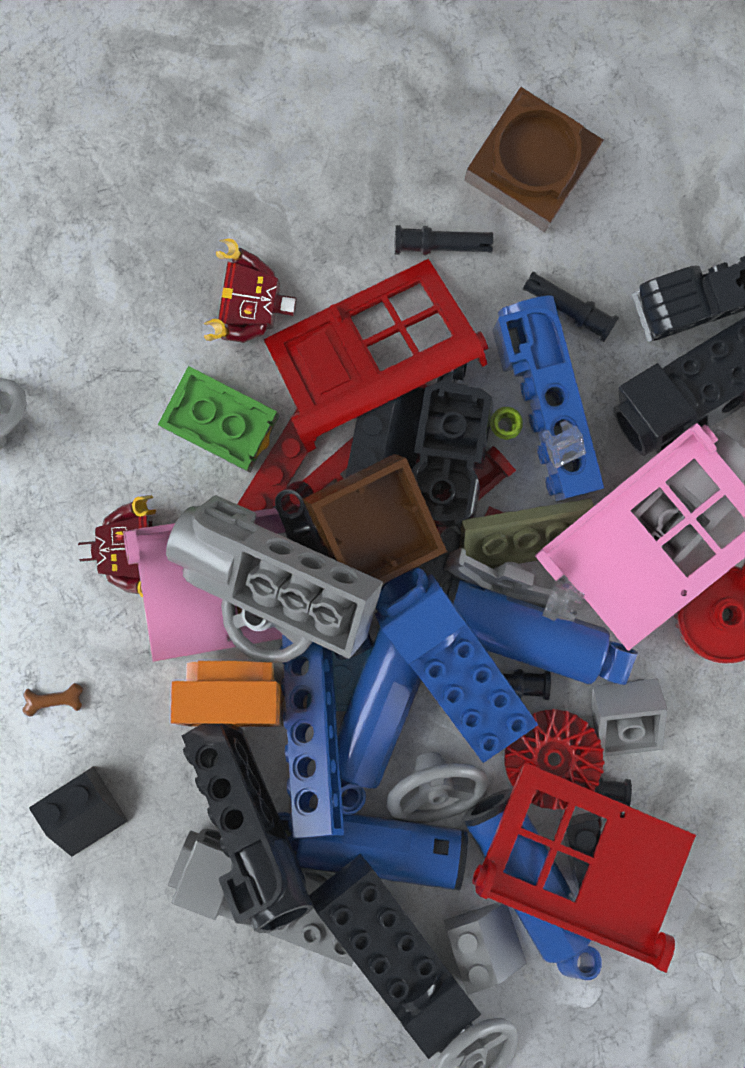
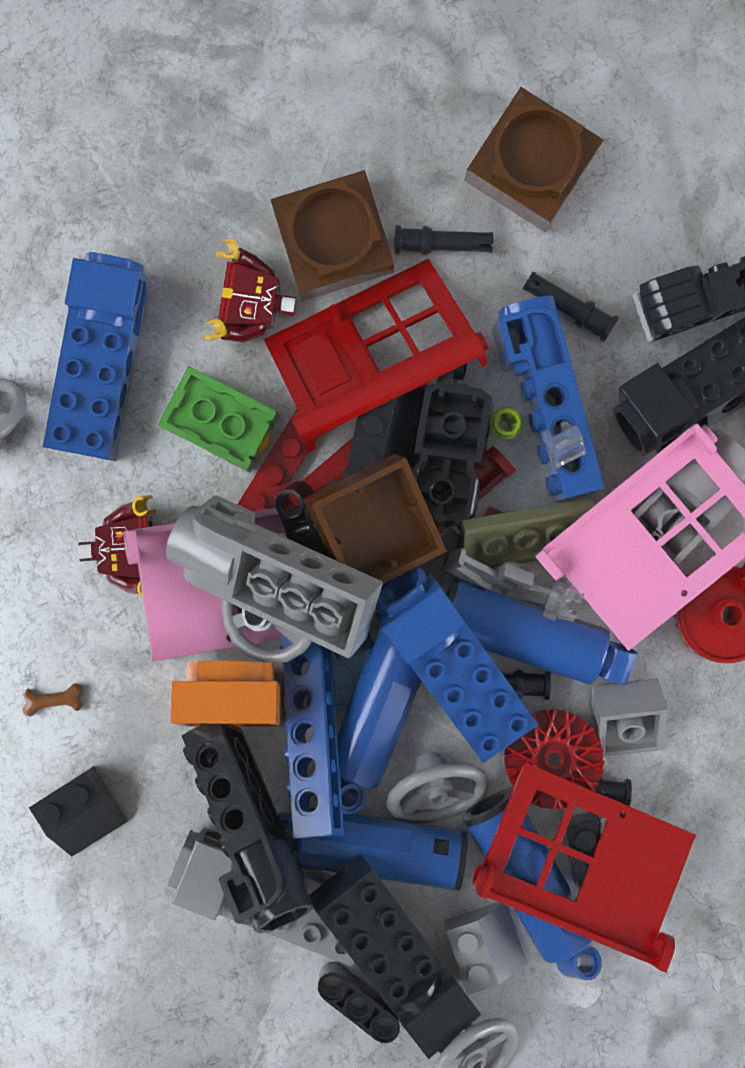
(96, 355): none -> blue brick
(333, 235): none -> reddish brown container
(363, 1017): none -> black beam

